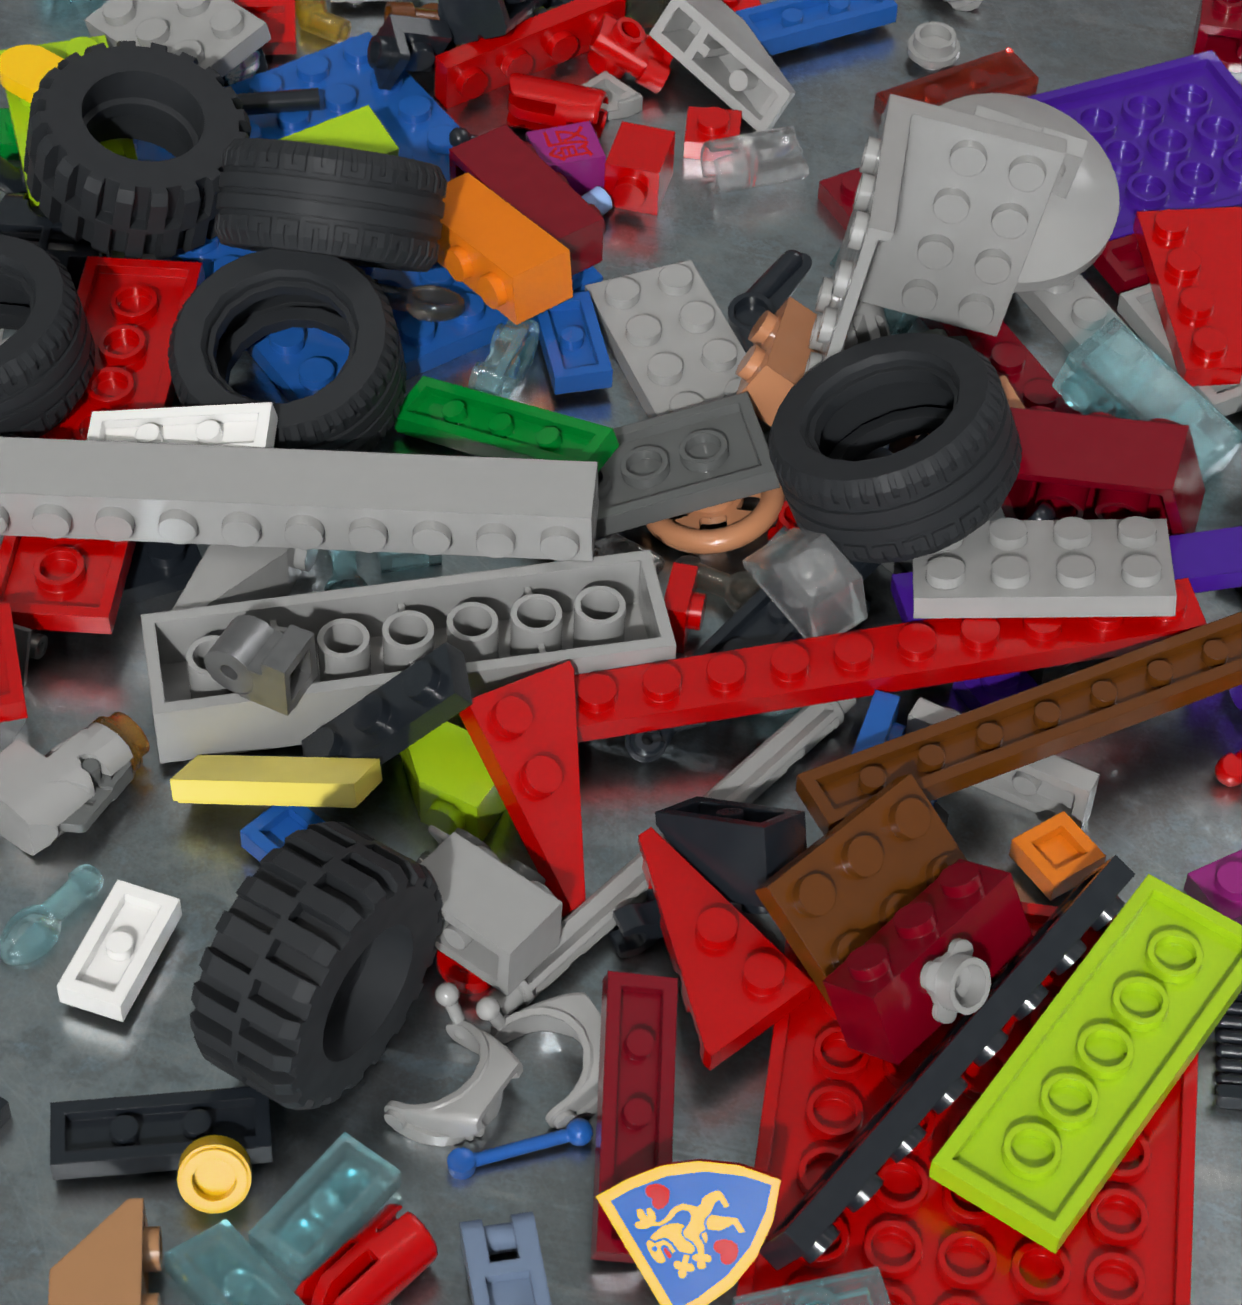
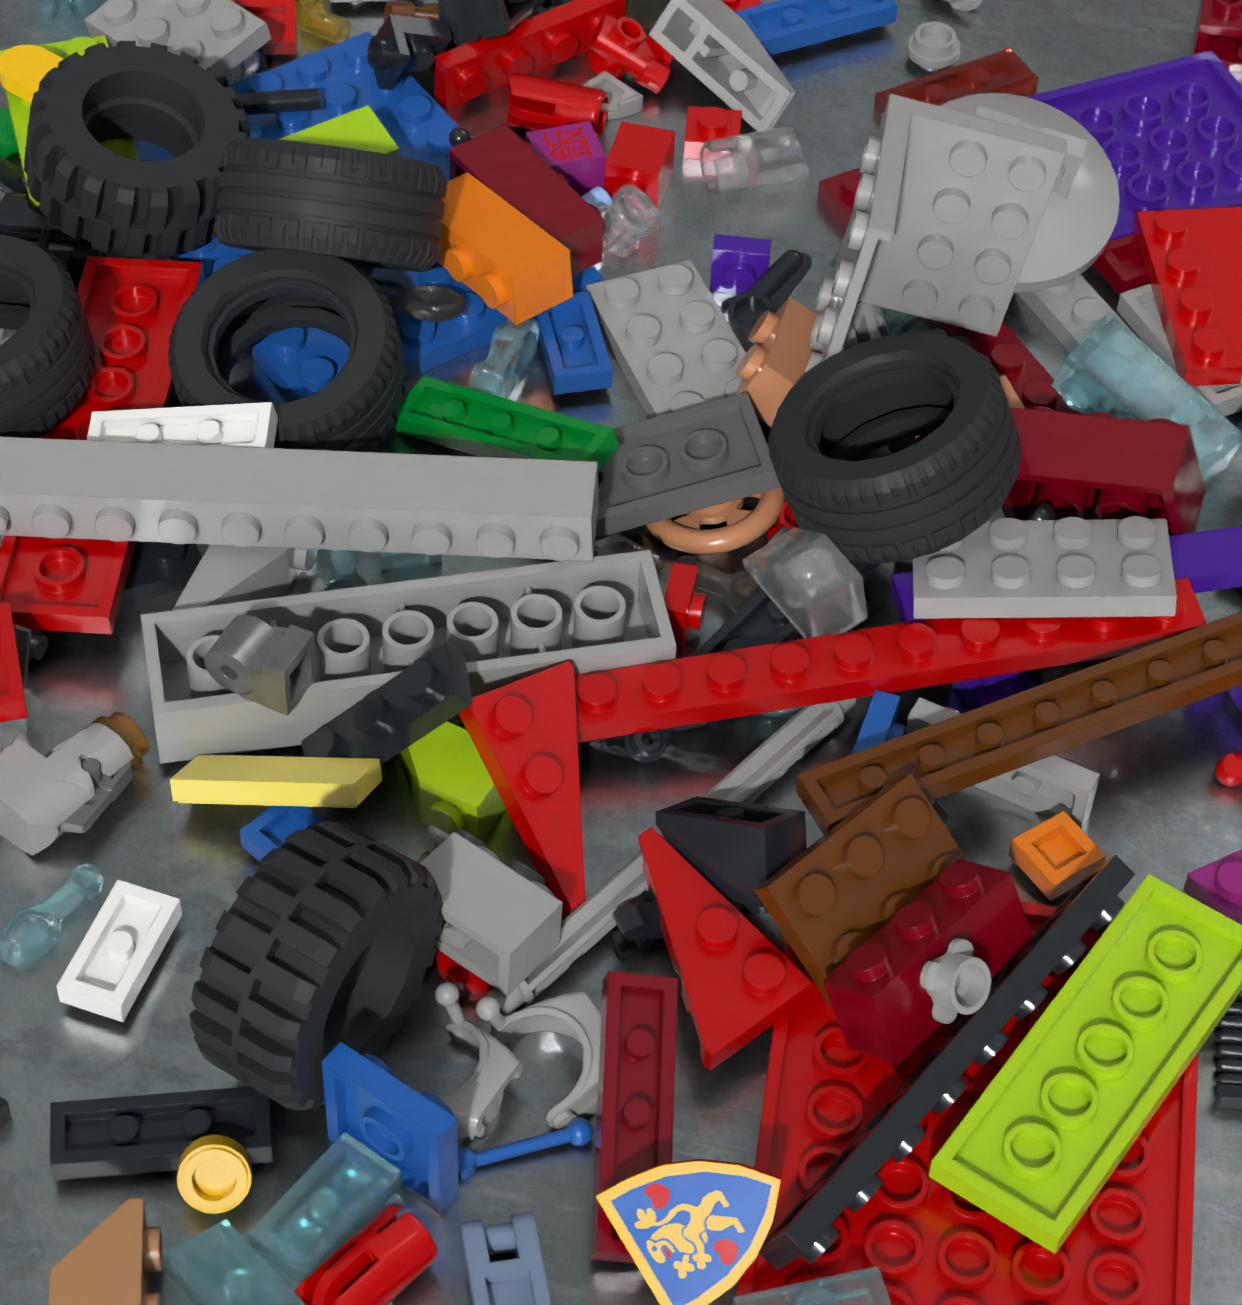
(395, 1122): none -> blue plate
(628, 220): none -> clear wheel
(738, 263): none -> dark purple plate

